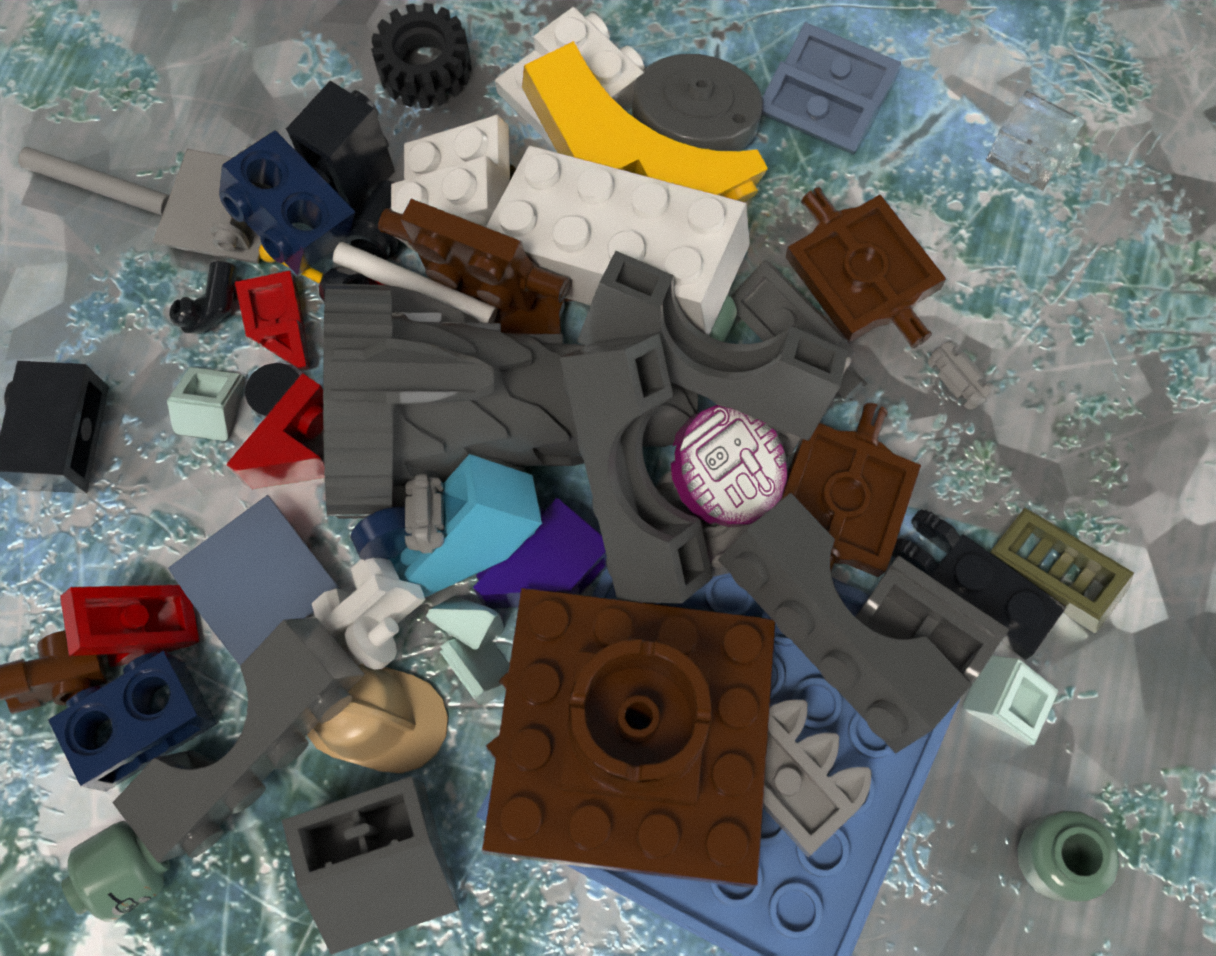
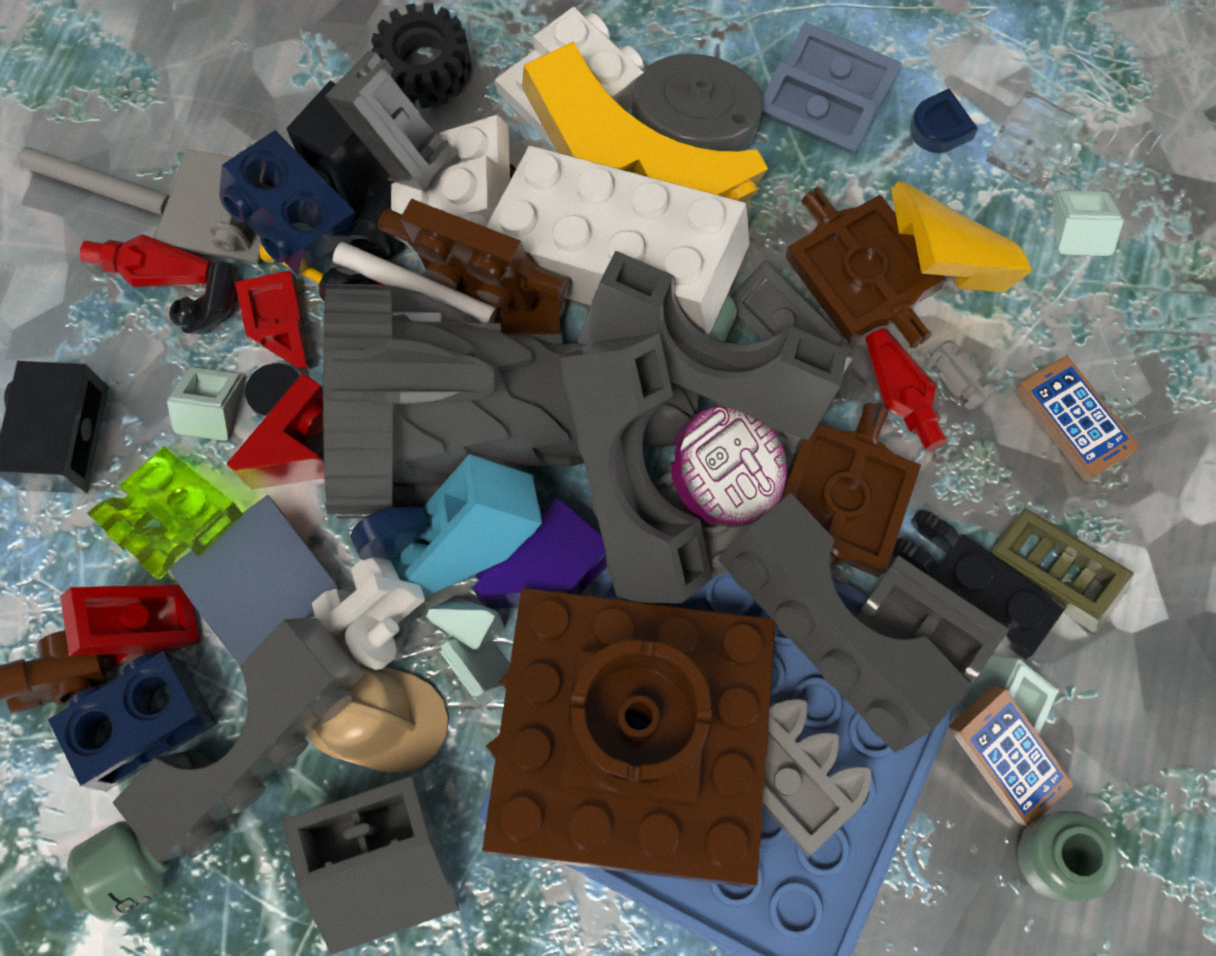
(147, 262): none -> red piece
(175, 496): none -> clear neon green plate
(389, 123): none -> dark grey hinge
(424, 514): light grey piece -> none
(905, 388): none -> red piece
(941, 123): none -> dark blue tile
(956, 244): none -> yellow slope
(1011, 755): none -> tile
(1076, 419): none -> tile
(1086, 223): none -> light aqua slope

